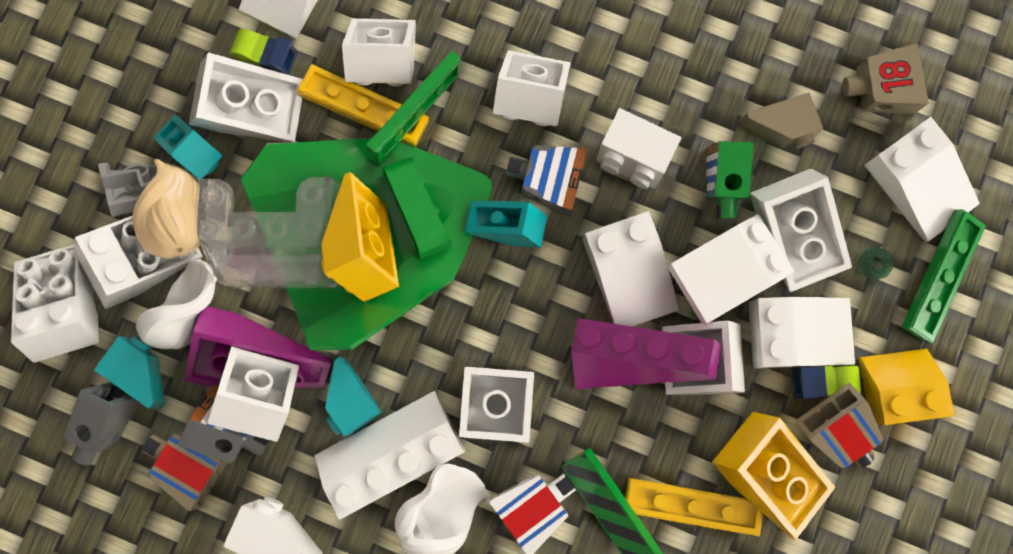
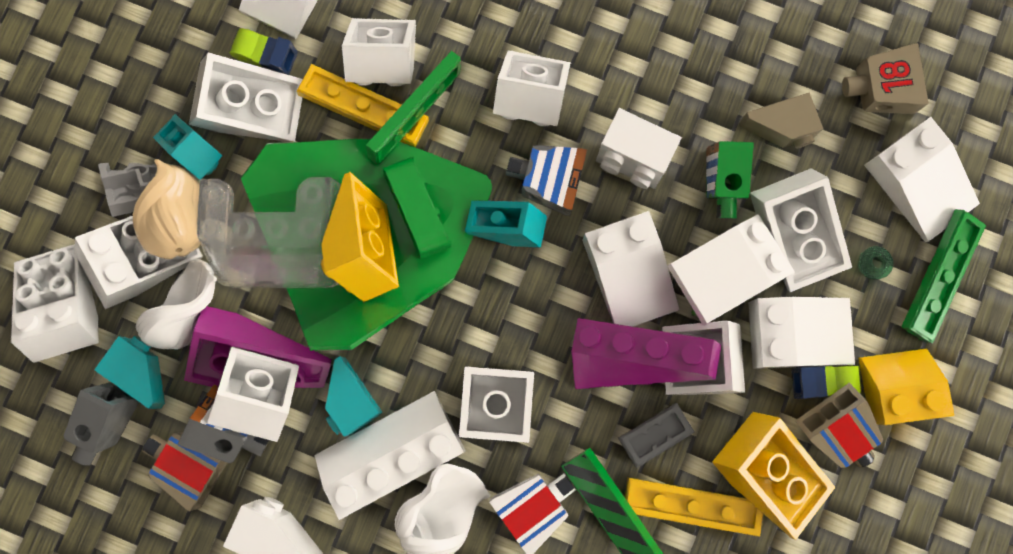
(656, 435): none -> dark grey plate

